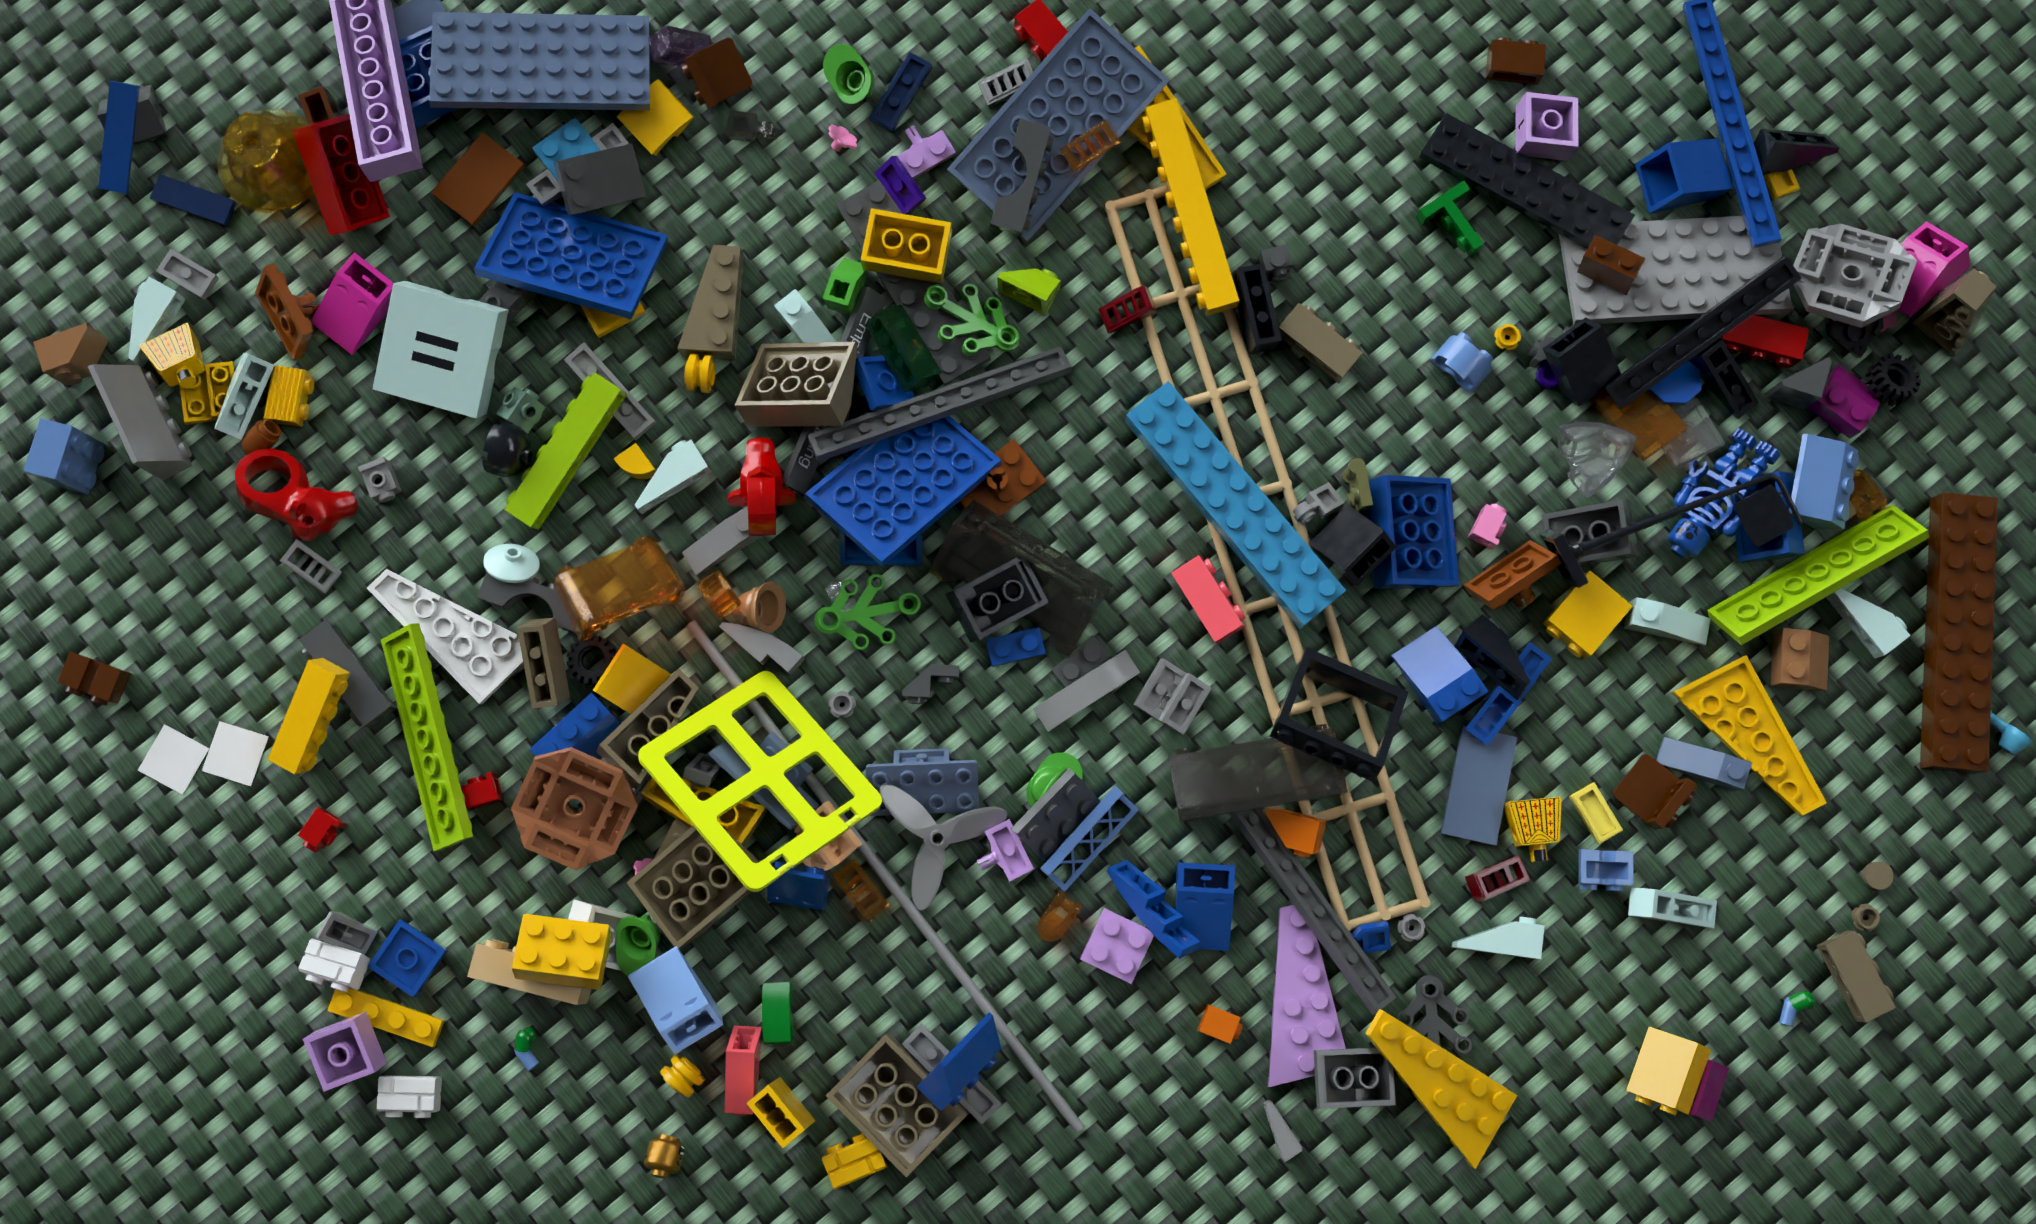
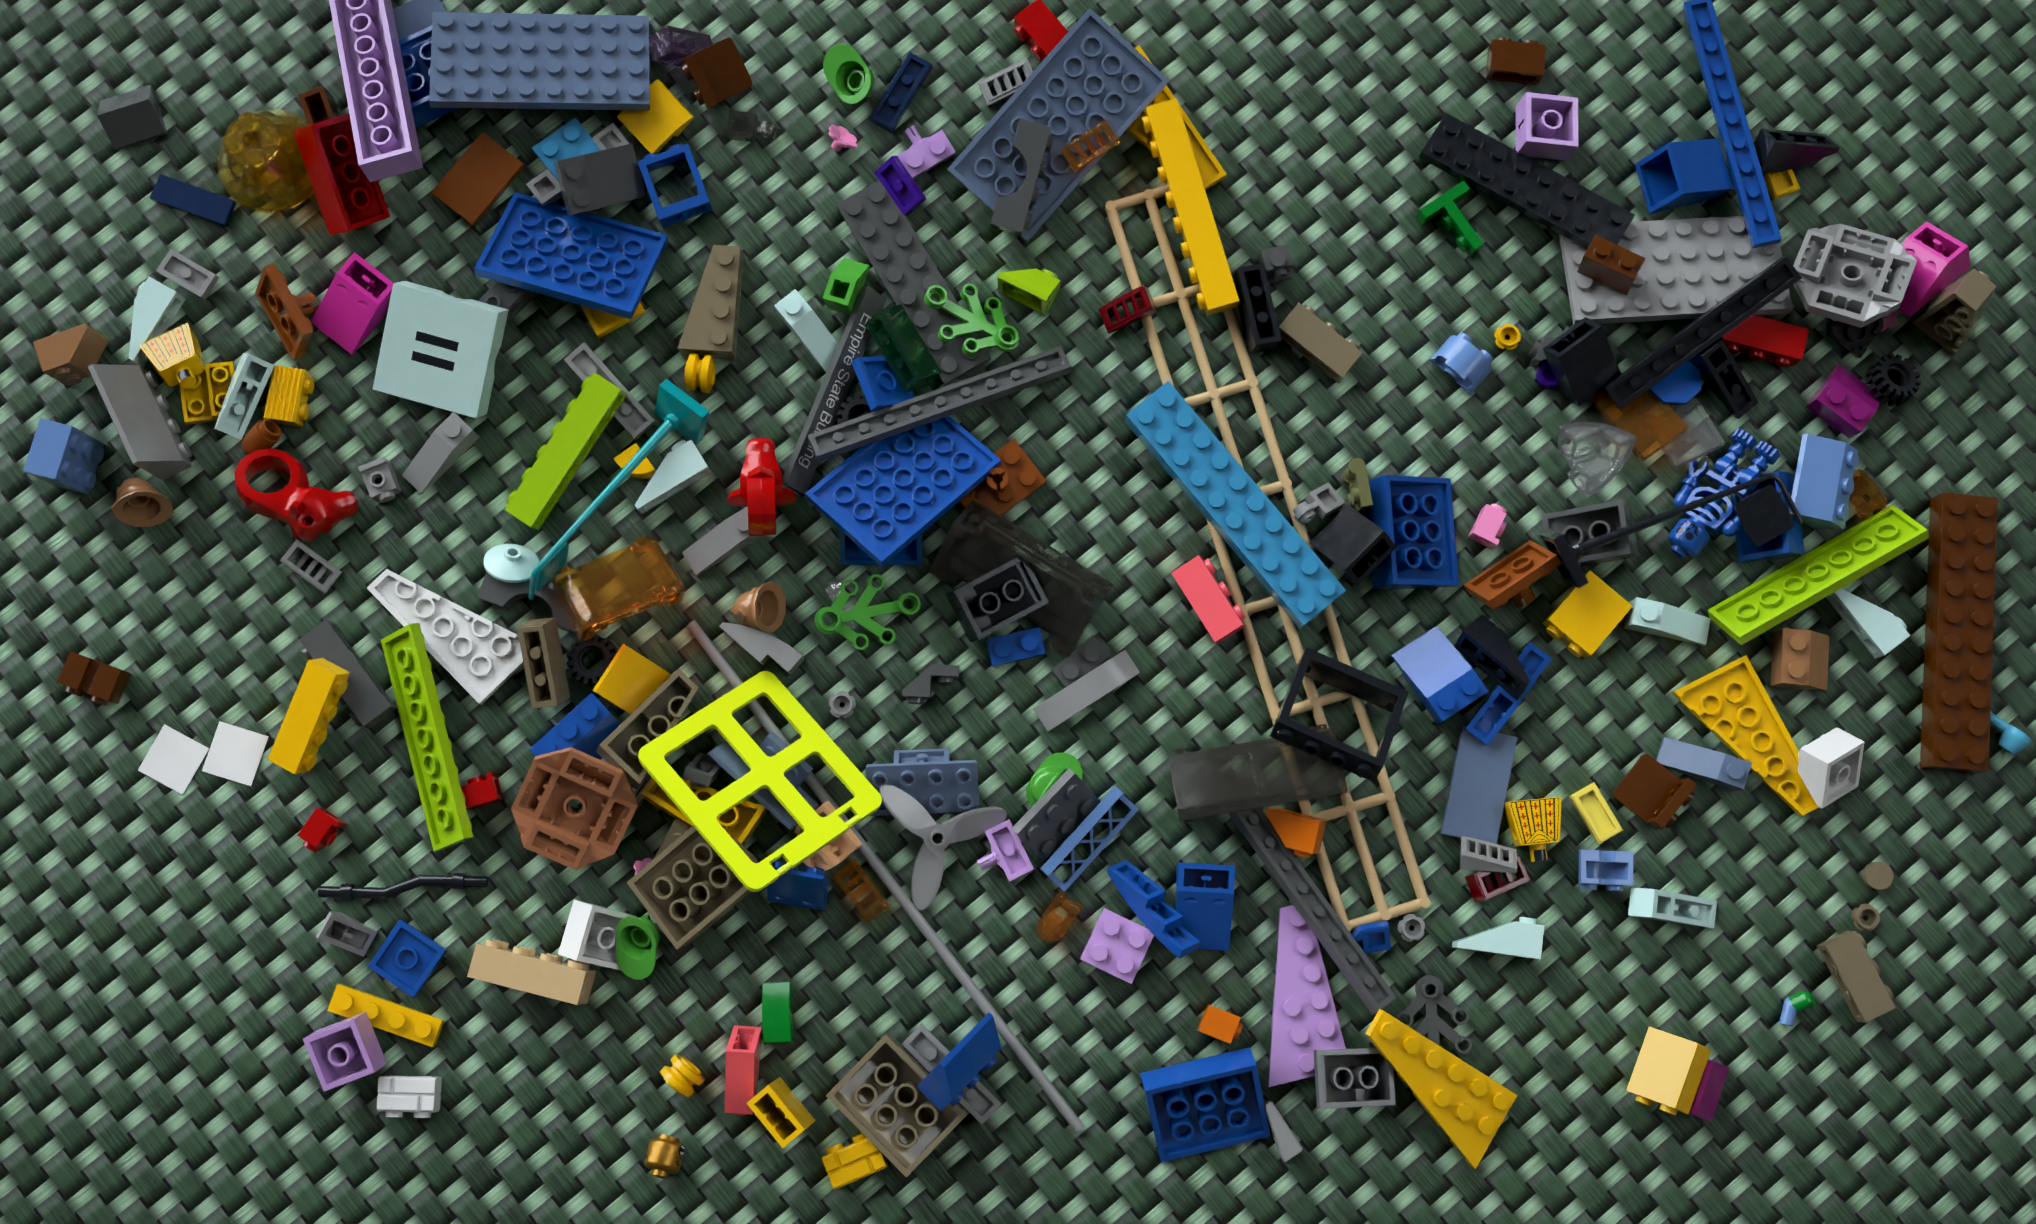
(119, 137): blue tile -> none
(140, 504): none -> medium nougat piece
(333, 964): white brick -> none
(348, 892): none -> black bar
(440, 452): none -> light grey slope
(507, 450): black cylinder -> none
(521, 408): sand green brick -> none
(522, 1048): arm -> none
(561, 951): yellow brick -> none
(676, 1000): light blue slope -> none
(678, 413): none -> teal piece
(686, 208): none -> blue window
(718, 594): clear orange slope -> none
(799, 385): dark tan slope -> none
(906, 245): yellow brick -> none
(1172, 696): light grey slope -> none
(1205, 1104): none -> blue slope
(1478, 855): none -> light grey slope
(1803, 387): dark grey slope -> none
(1831, 766): none -> white slope

